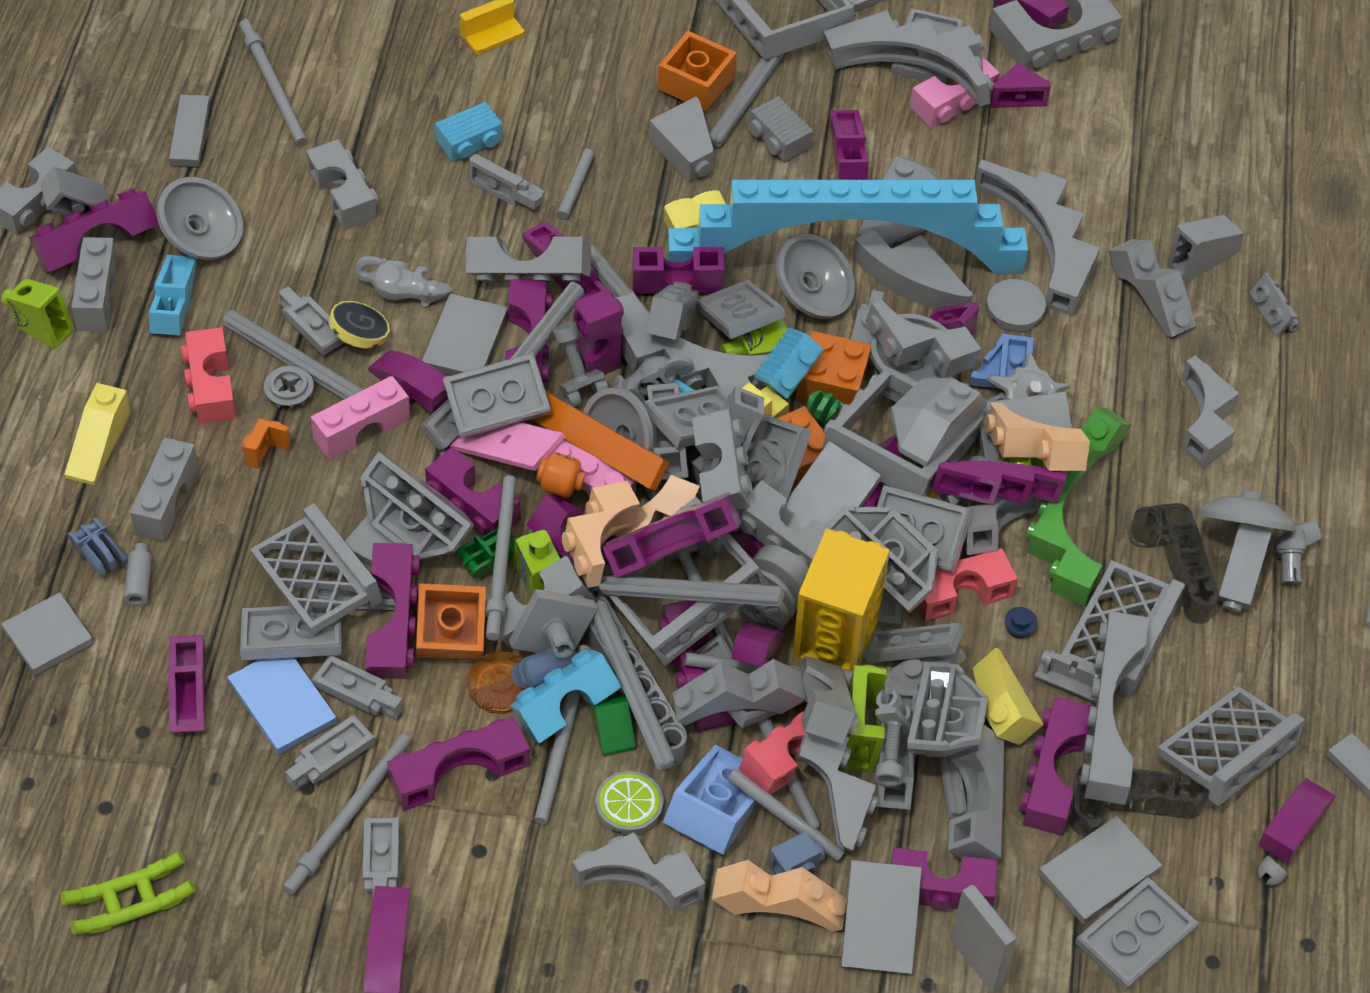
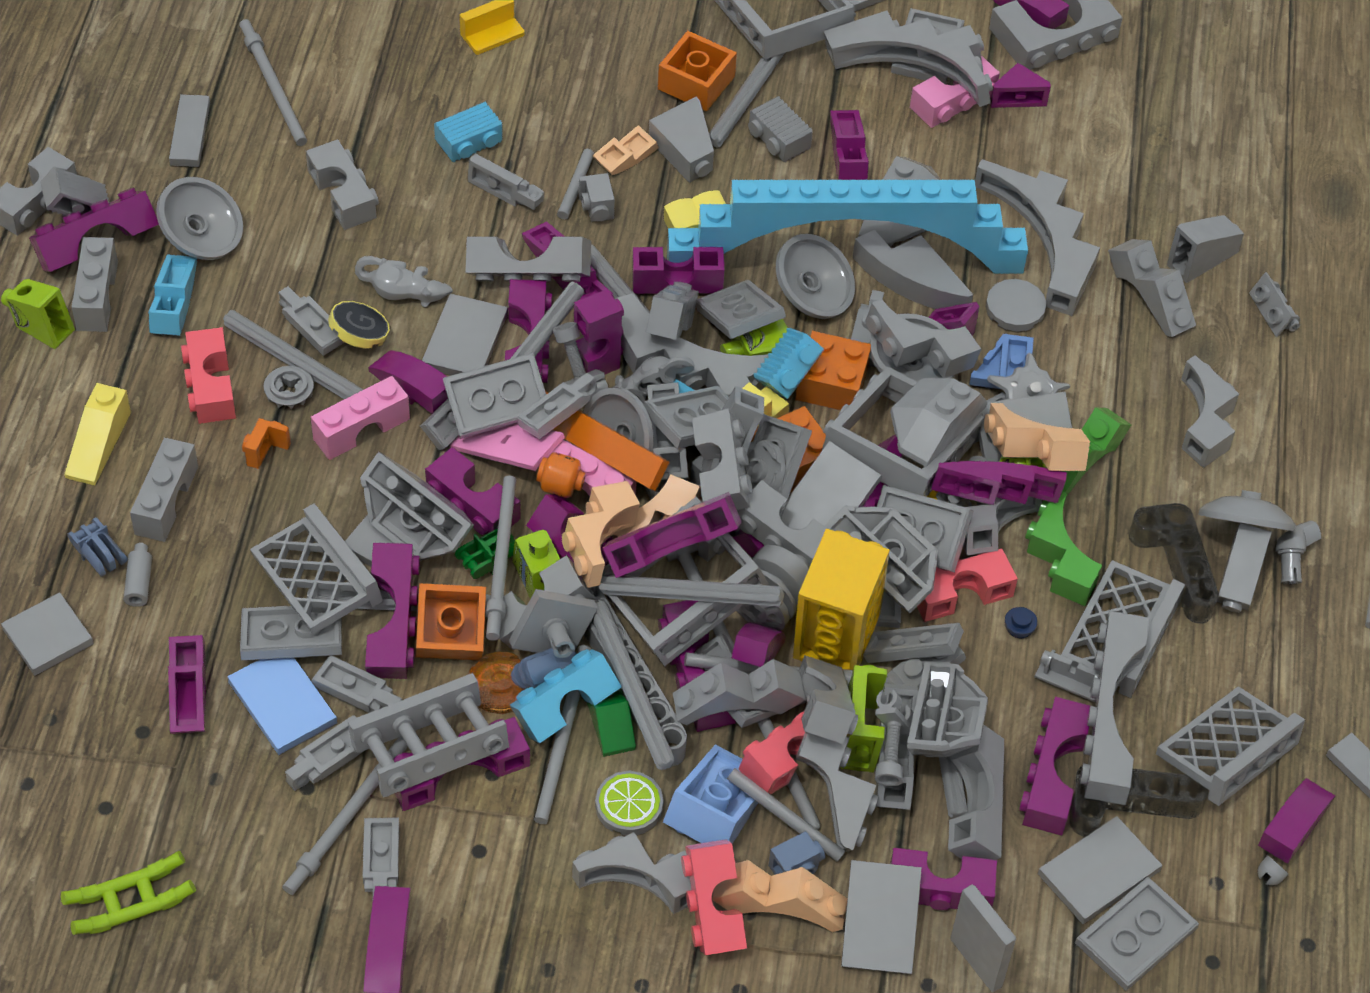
(421, 711): none -> light grey fence
(557, 406): none -> light grey hinge
(597, 196): none -> light grey brick
(629, 151): none -> light nougat slope
(707, 866): none -> coral arch
(824, 407): green arm -> none
(1008, 705): light yellow slope -> none

